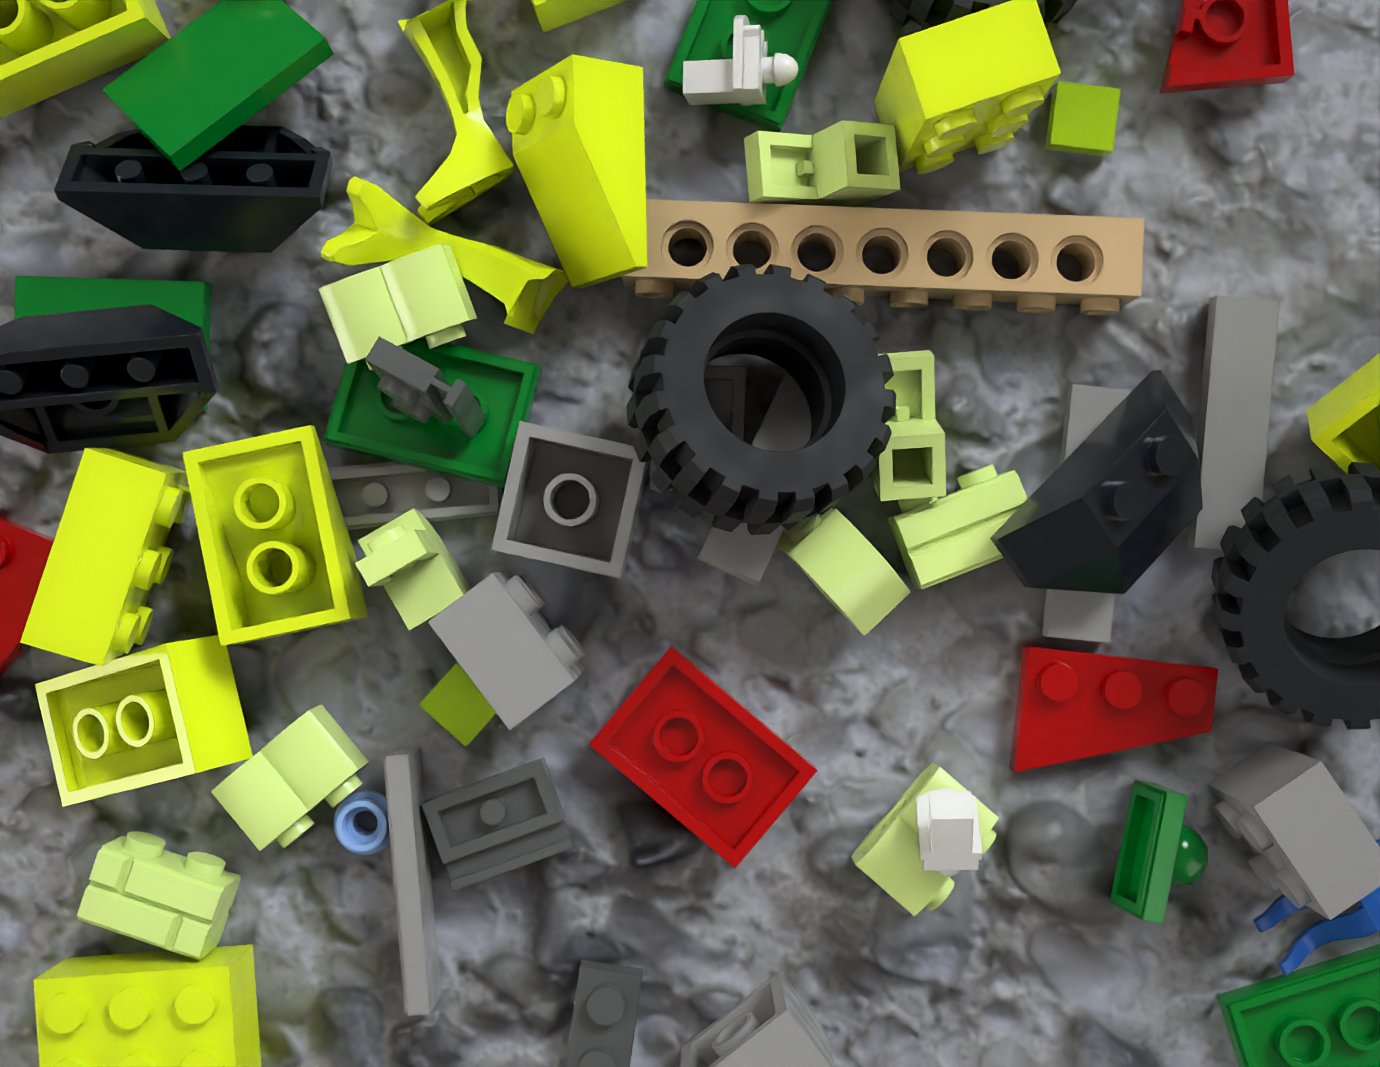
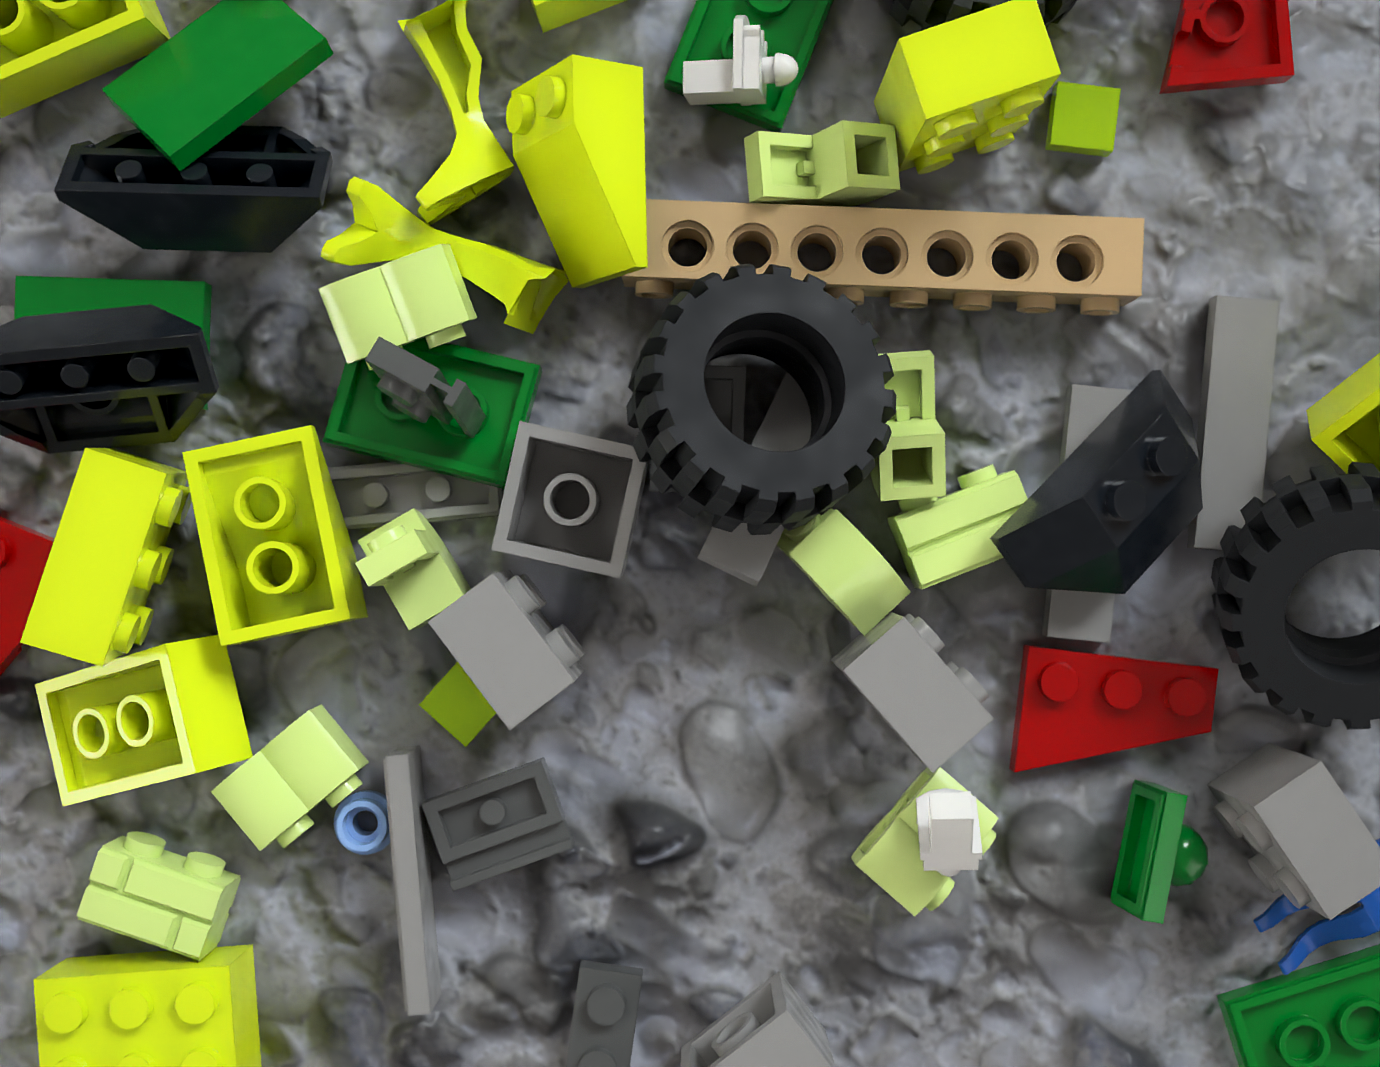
(703, 756): red plate -> none
(913, 690): none -> light grey brick

